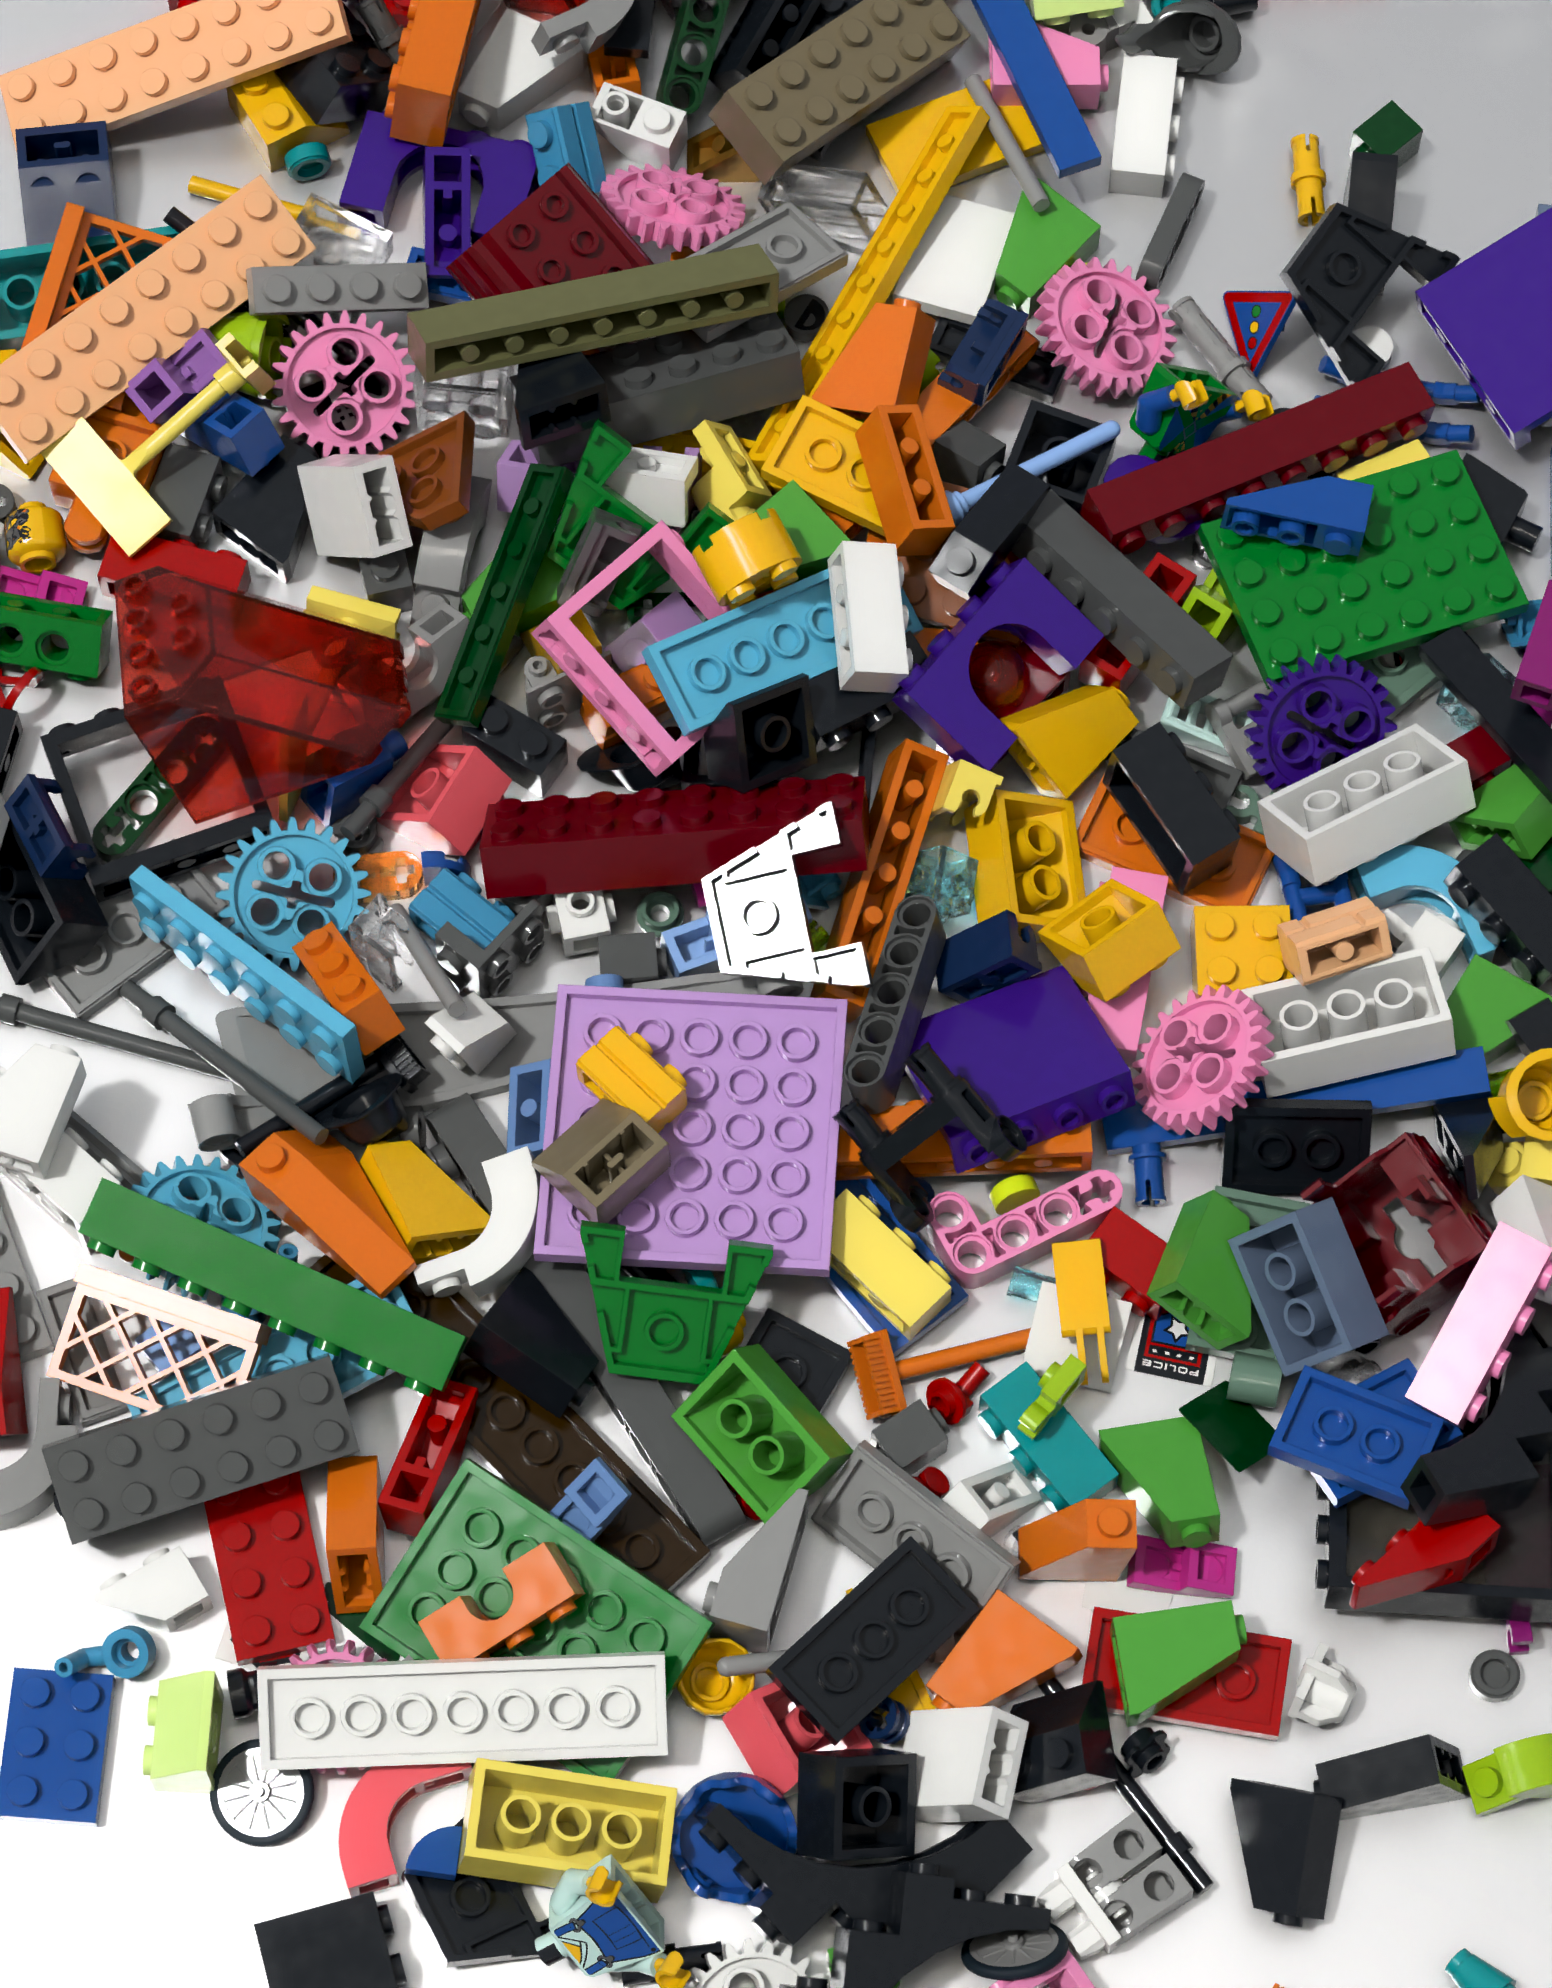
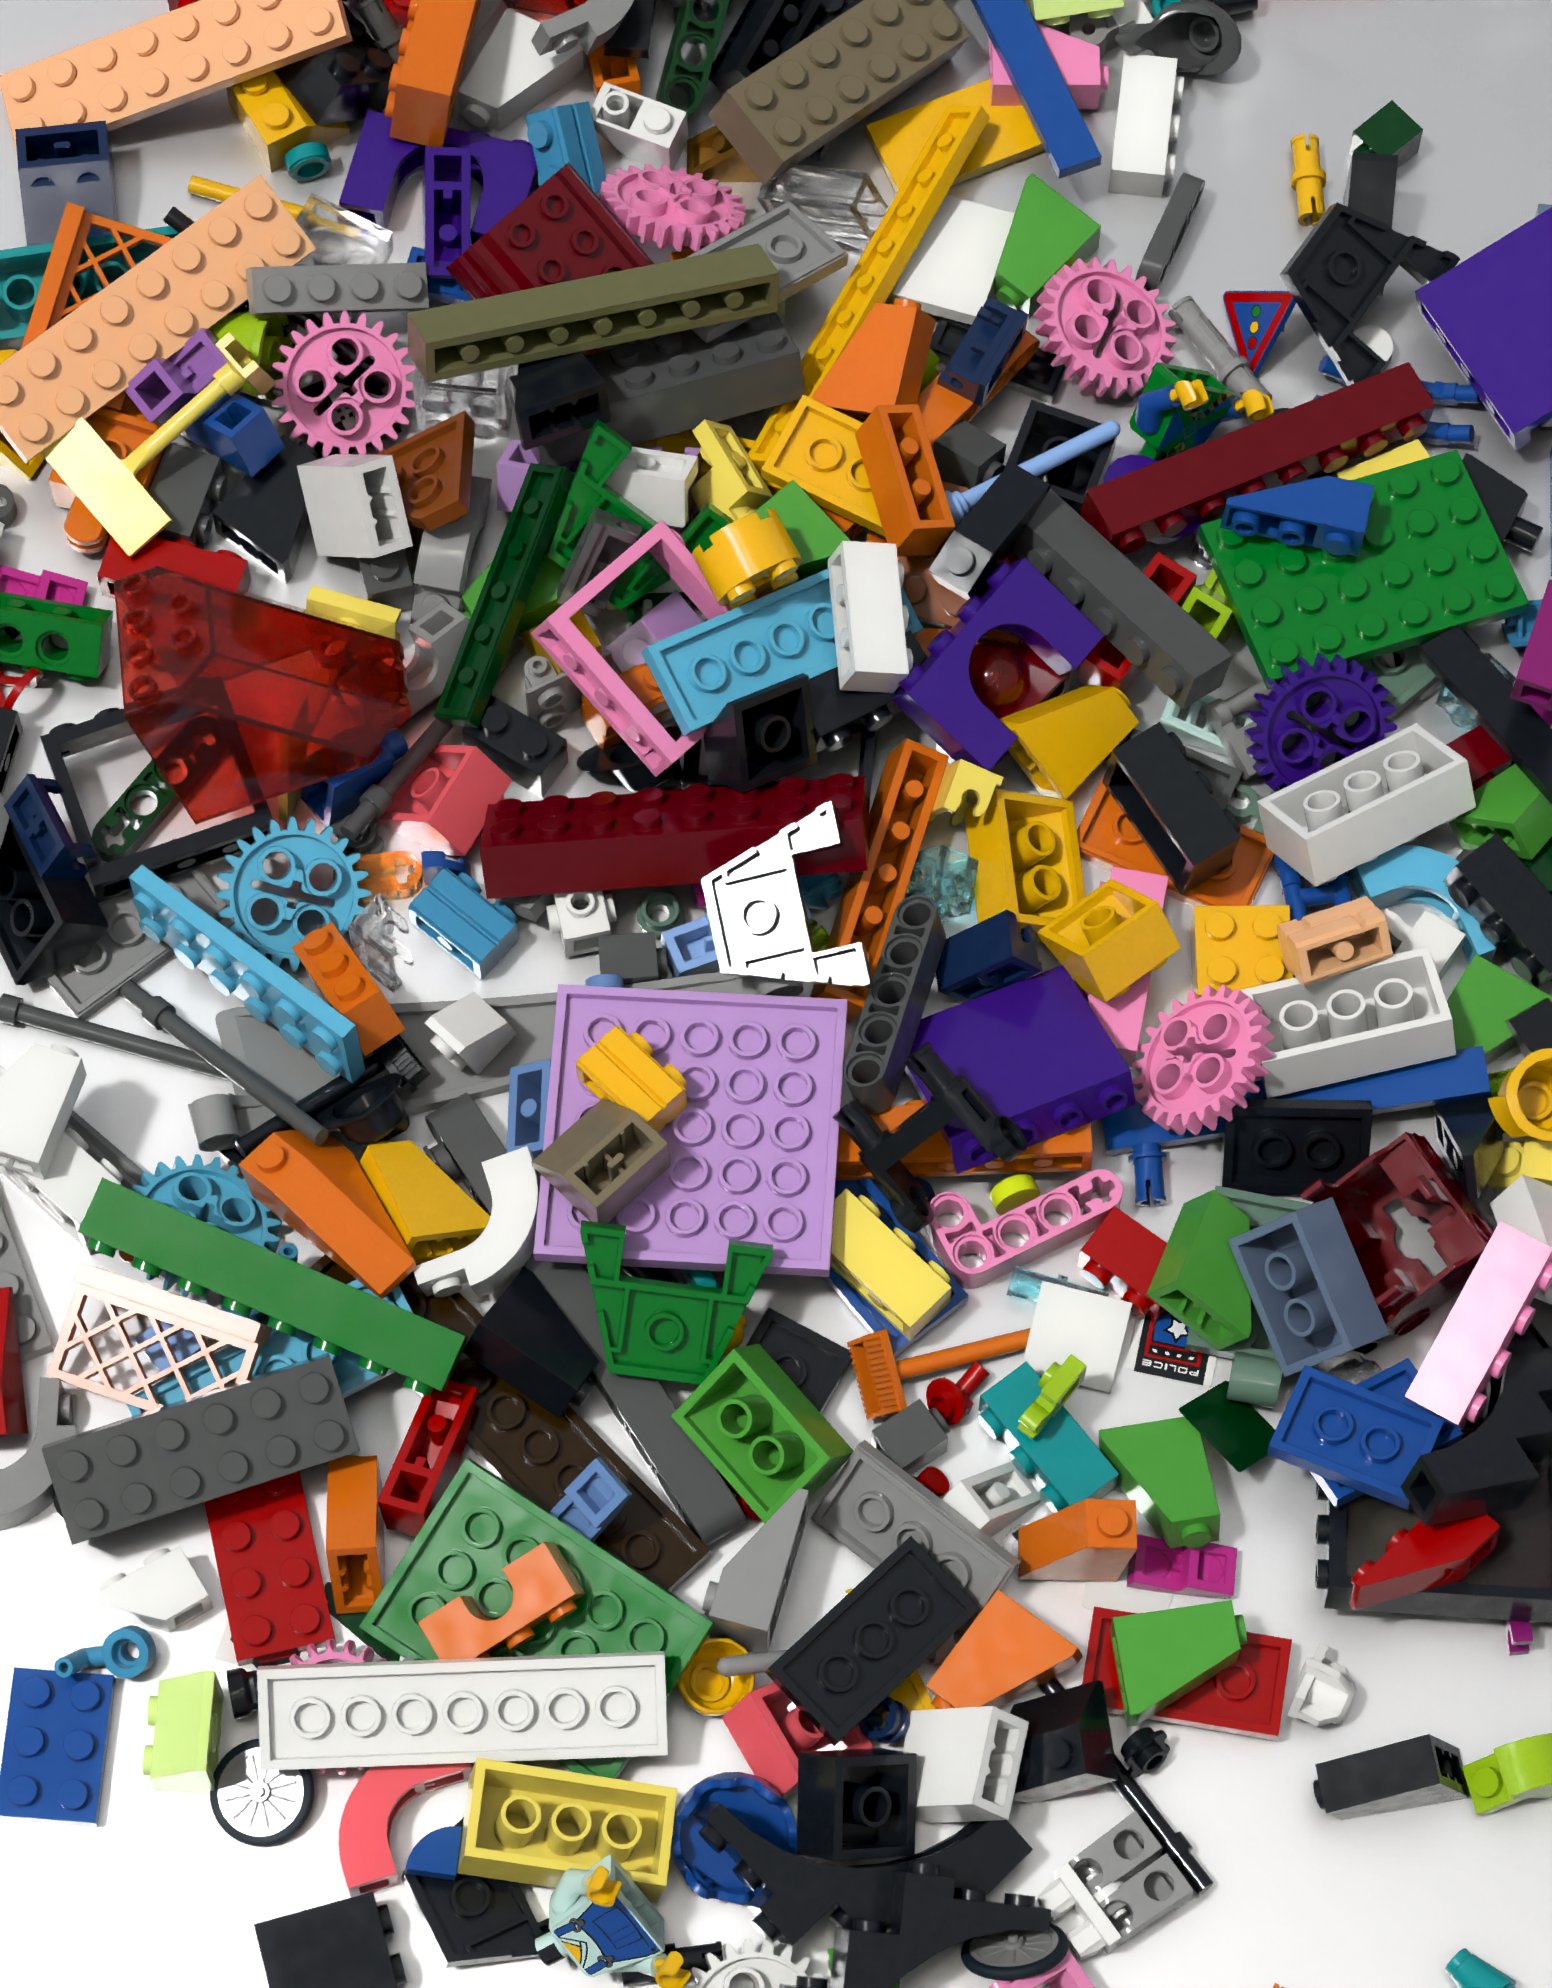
(35, 537): yellow head -> none
(89, 1405): light grey tile -> none
(417, 1129): dark grey tile -> none
(430, 966): light grey bar -> none
(491, 969): dark grey bracket -> none
(804, 316): dark grey tile -> none
(1008, 144): light grey bar -> none
(1082, 1296): yellow arm -> none
(1286, 1847): black slope -> none
(1494, 1675): dark grey tile -> none

